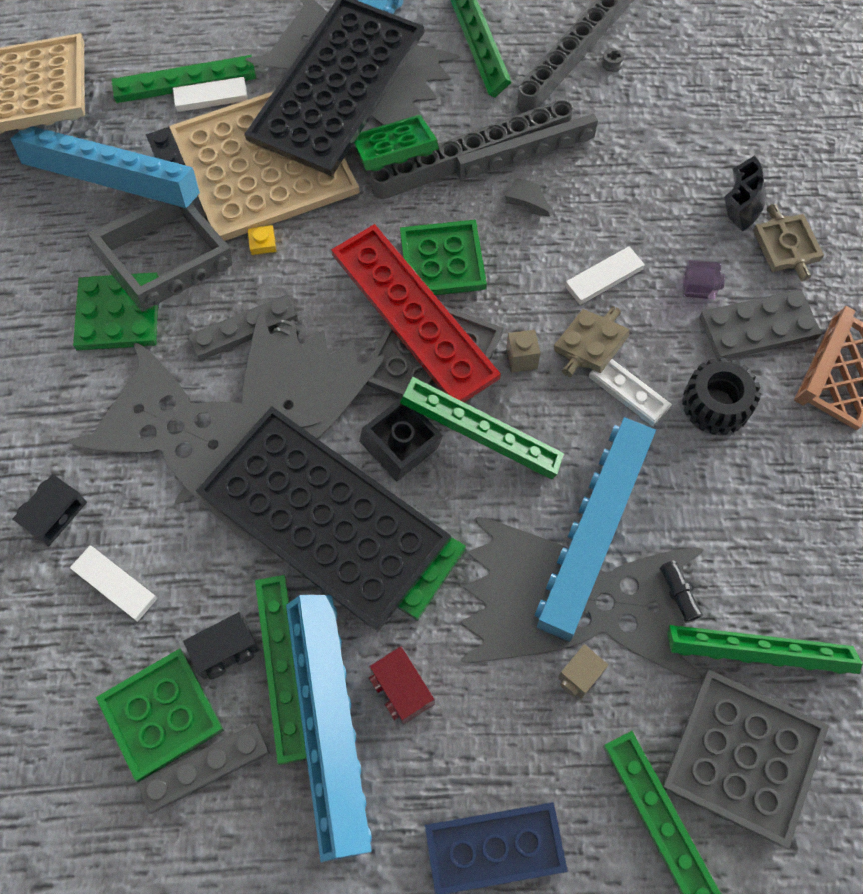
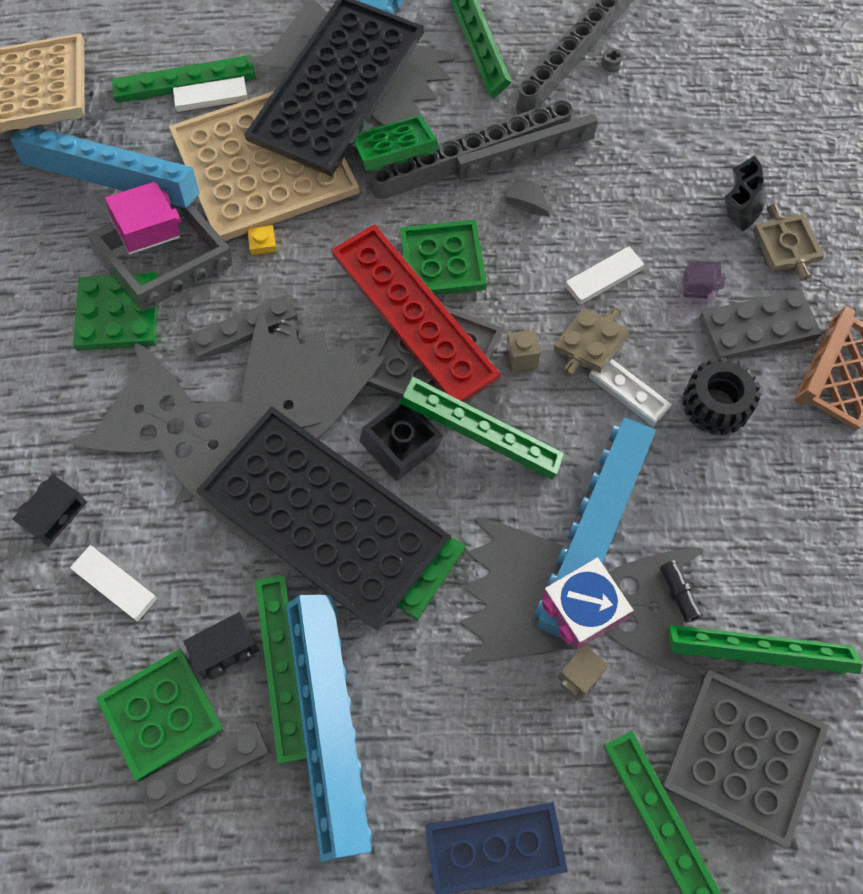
(143, 217): none -> dark pink piece
(164, 146): black brick -> none
(401, 685): dark red brick -> none
(586, 604): none -> piece

